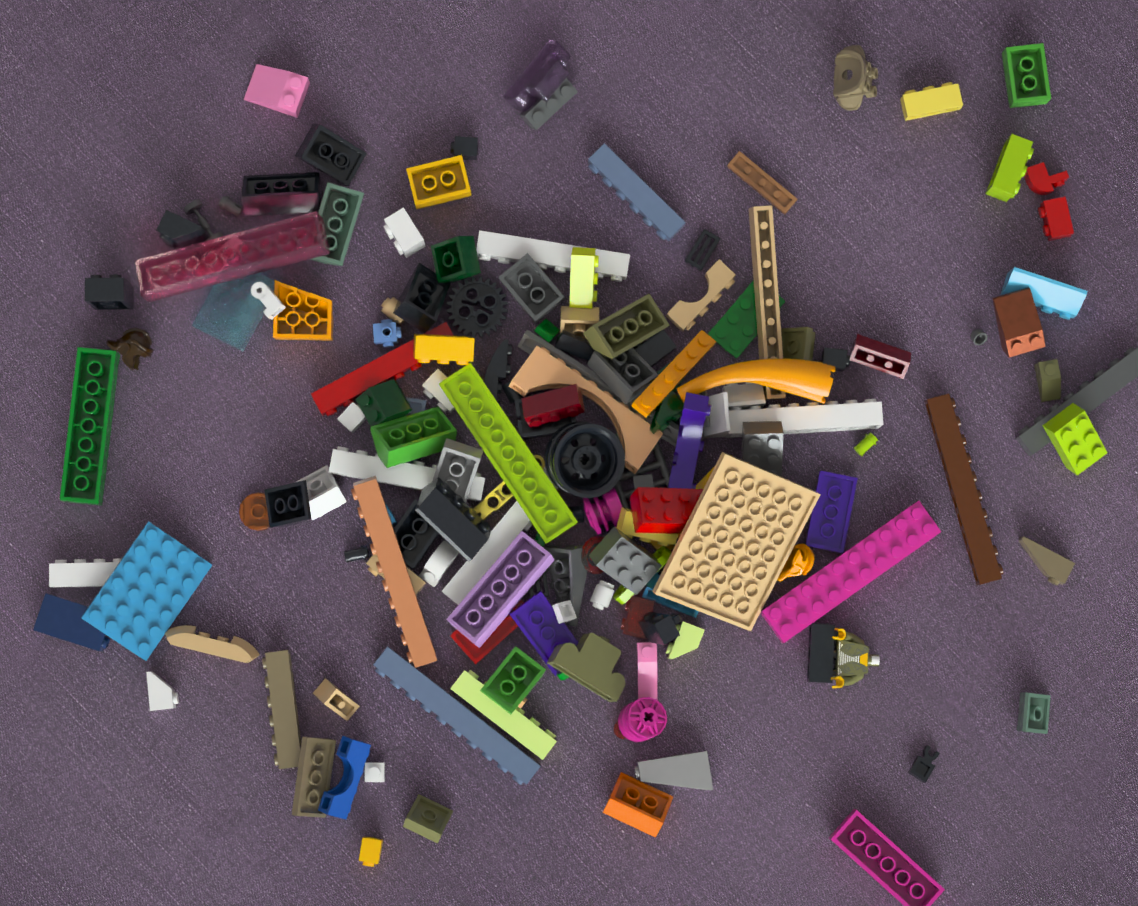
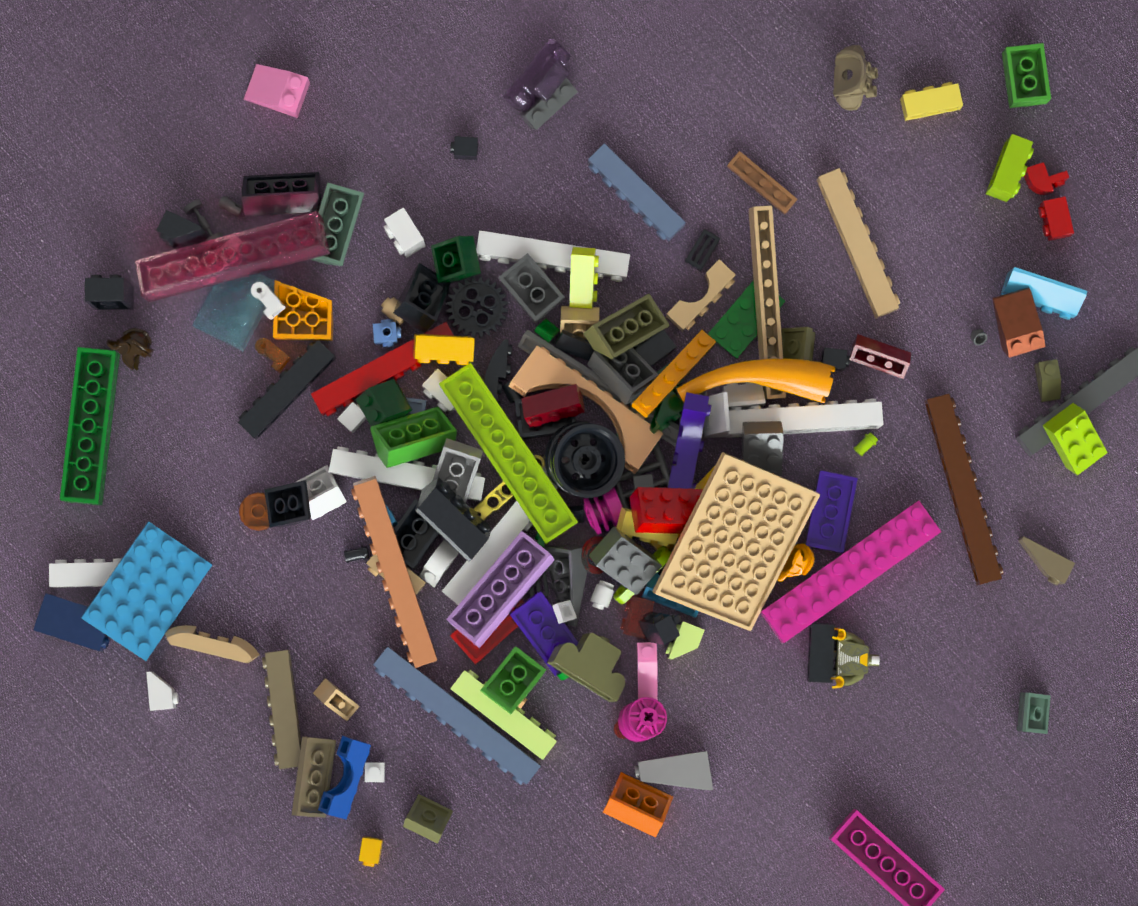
(270, 350): none -> clear orange leg
(286, 390): none -> black brick
(330, 154): black slope -> none
(439, 182): yellow brick -> none
(857, 243): none -> tan brick
(922, 766): black plate -> none

